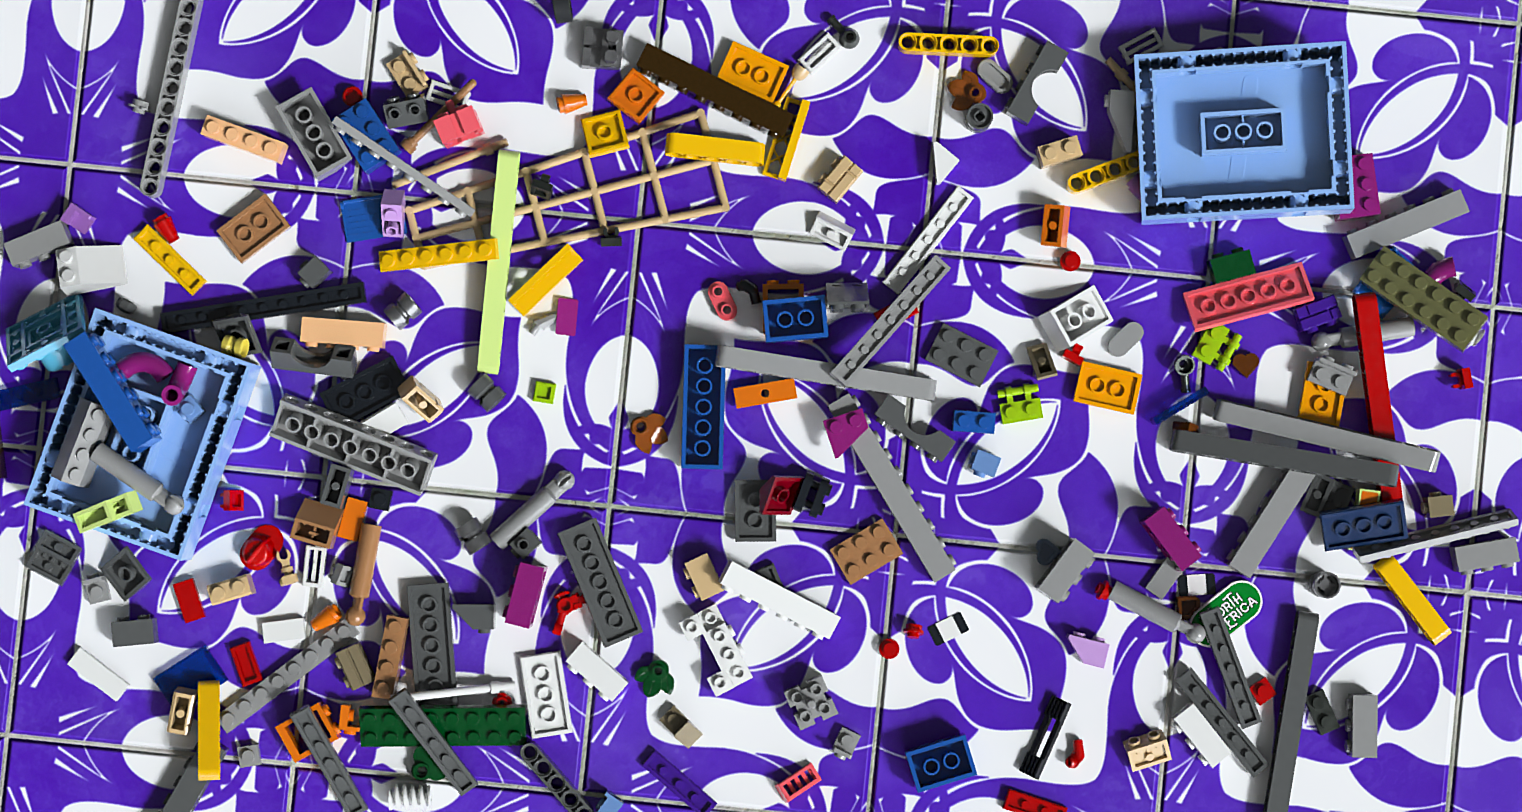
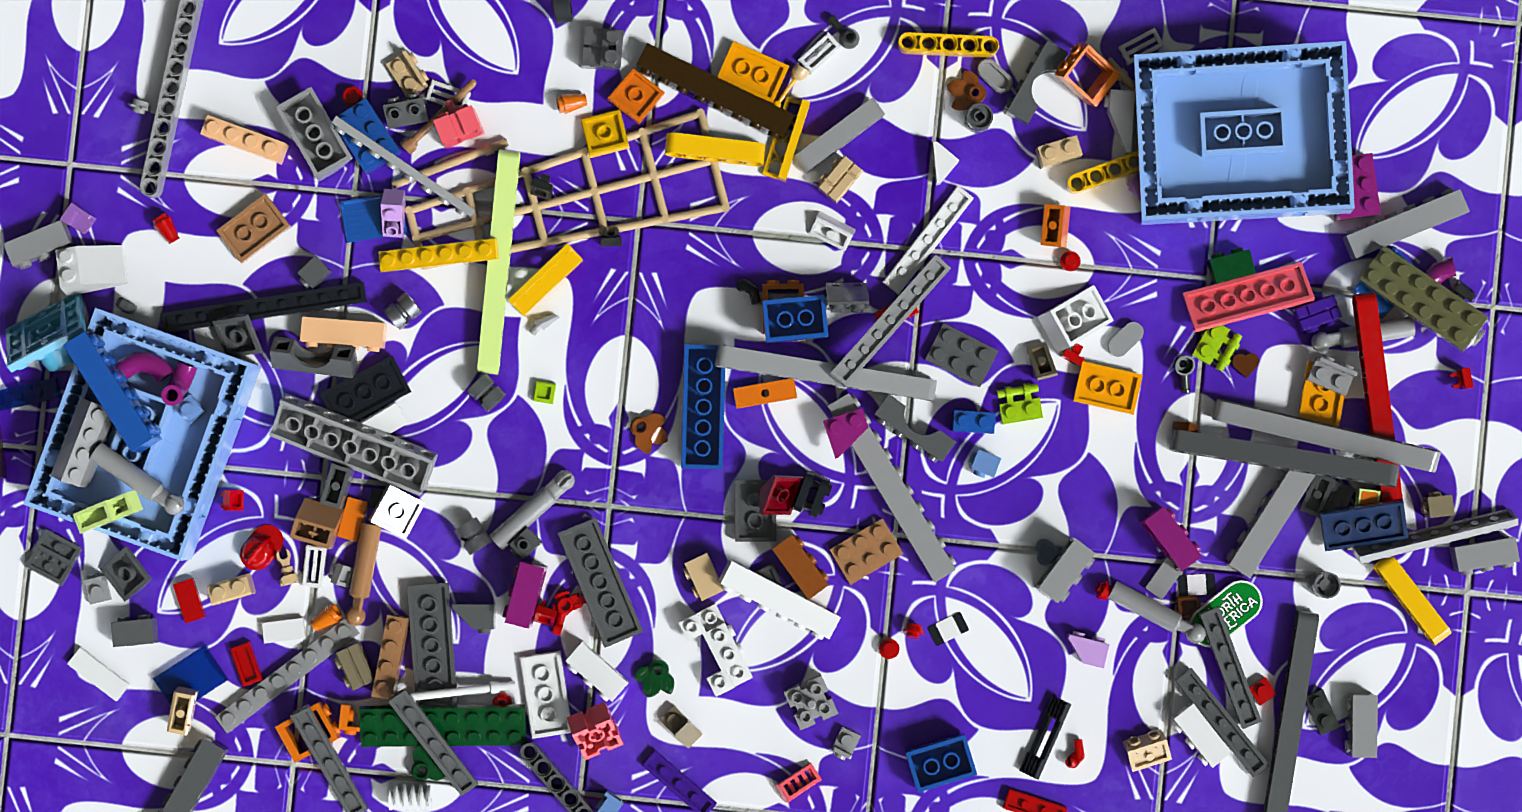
(170, 259): yellow tile -> none
(209, 730): yellow beam -> none
(233, 346): light yellow wheel -> none
(249, 755): light grey plate -> none
(396, 511): none -> plate
(420, 399): tan brick -> none
(545, 615): none -> red tile
(566, 317): magenta sticker -> none
(595, 730): none -> coral brick
(722, 301): coral plate -> none
(801, 566): none -> dark orange brick
(839, 135): none -> light grey beam
(1102, 83): none -> orange window
(1180, 405): clear blue tile -> none

